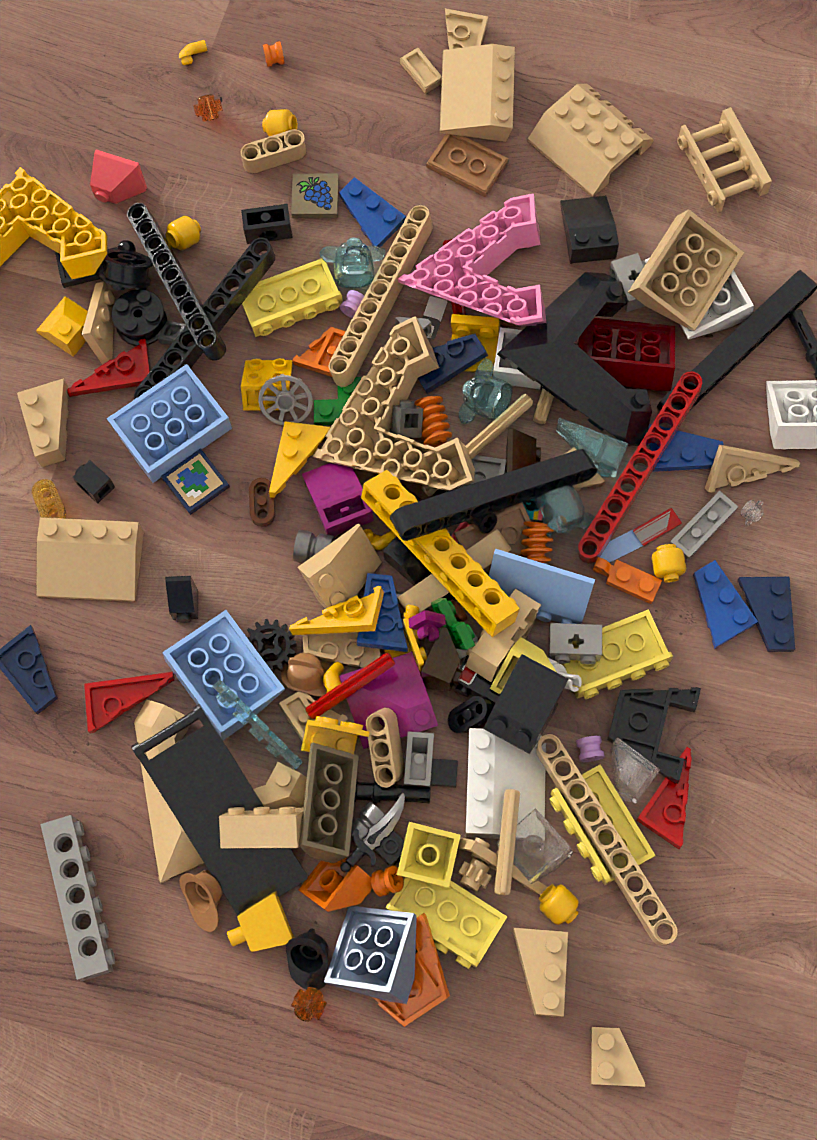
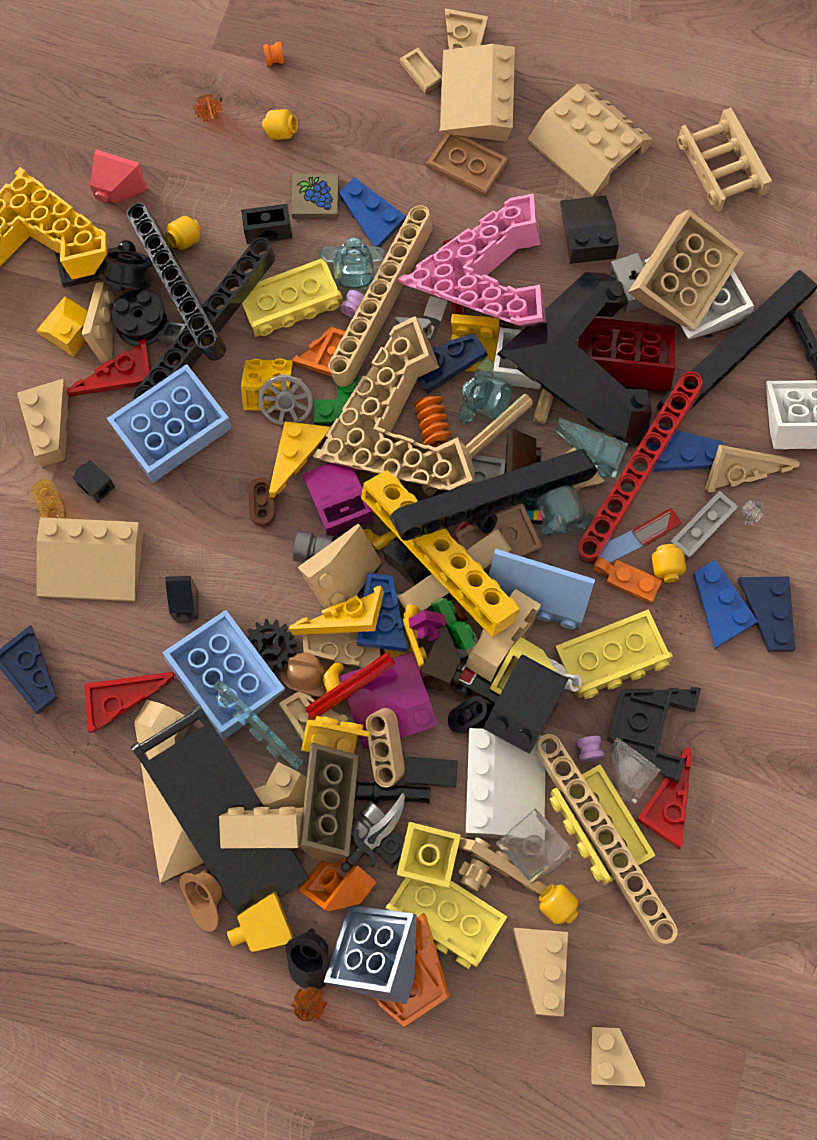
(55, 834): light grey brick -> none
(191, 49): yellow arm -> none
(195, 481): tile -> none
(266, 159): tan beam -> none
(386, 881): orange wheel -> none
(409, 425): dark grey brick -> none
(419, 758): light grey slope -> none
(507, 842): tan axle -> none
(536, 542): orange piece -> none
(587, 637): light grey brick -> none

